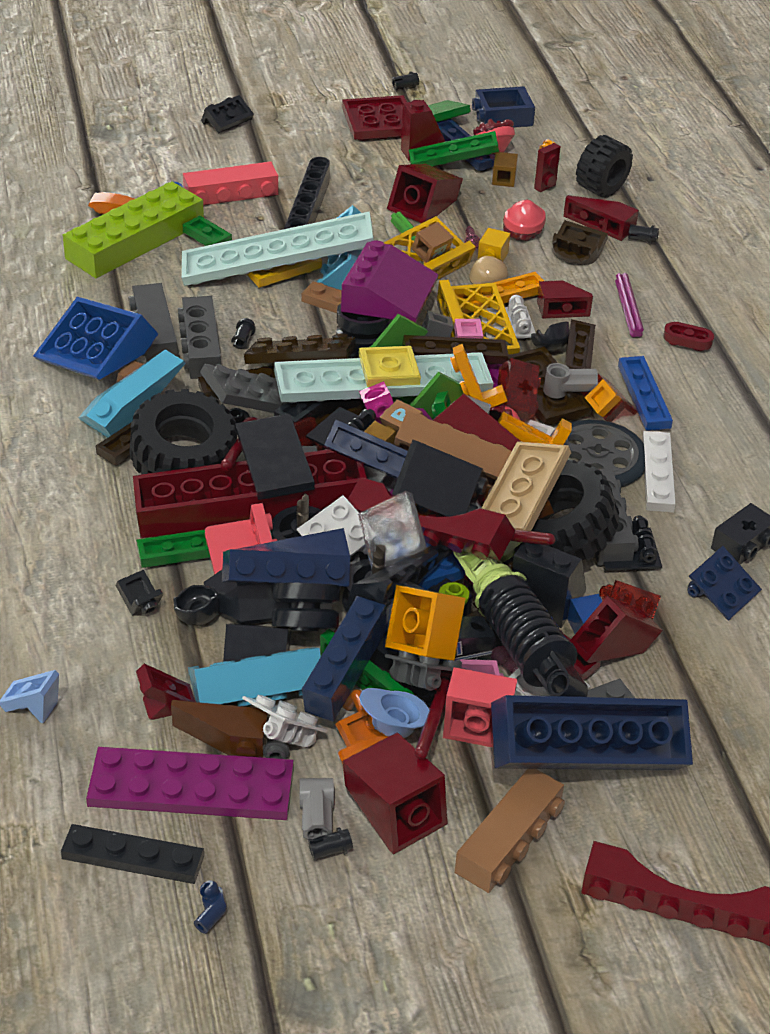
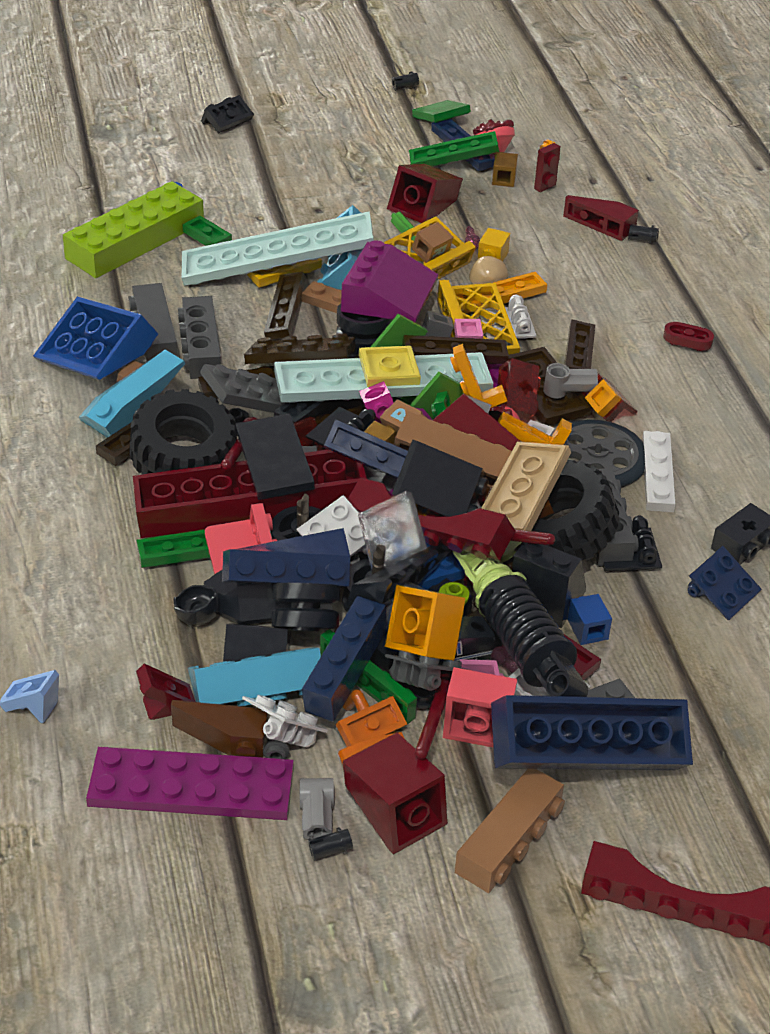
(105, 202): orange slope -> none
(132, 853): black plate -> none
(139, 593): black bracket -> none
(214, 905): dark blue arm -> none
(233, 183): coral brick -> none
(245, 329): black pin -> none
(284, 305): none -> dark brown plate
(310, 193): black beam -> none
(374, 116): dark red plate -> none
(394, 711): light blue piece -> none
(418, 127): dark red slope -> none
(504, 104): dark blue window -> none
(524, 220): coral hair -> none
(554, 337): black hair -> none
(563, 300): dark red slope -> none
(578, 243): dark brown slope -> none
(604, 166): black tyre -> none
(615, 632): dark red slope -> none
(629, 305): magenta axle -> none
(632, 596): clear red hinge -> none
(645, 393): blue plate -> none

